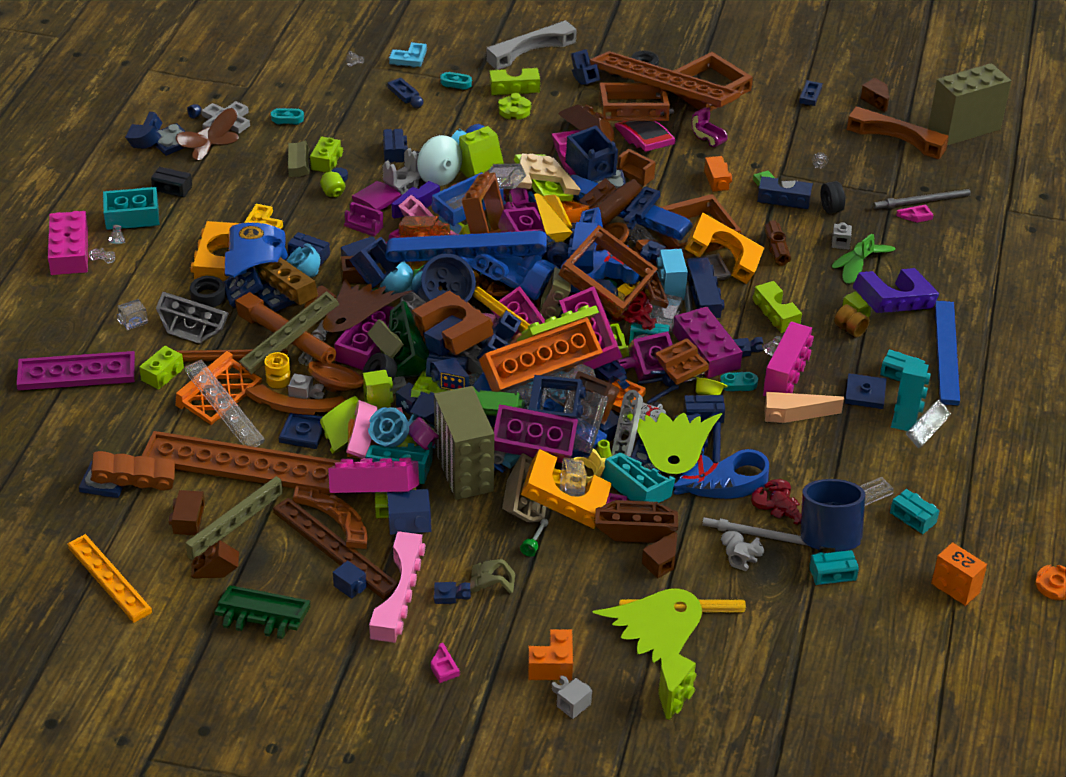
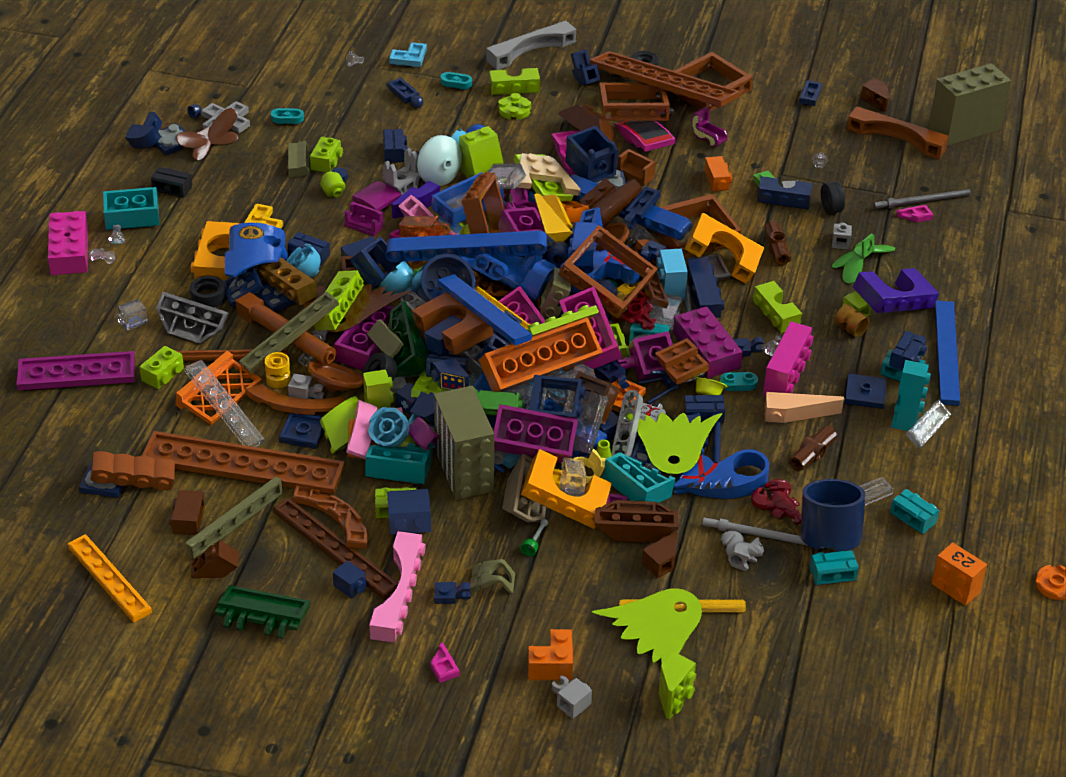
(345, 289): none -> lime brick
(373, 476): dark pink brick -> none
(485, 310): none -> blue tile
(813, 448): none -> reddish brown piece
(909, 348): none -> dark blue brick

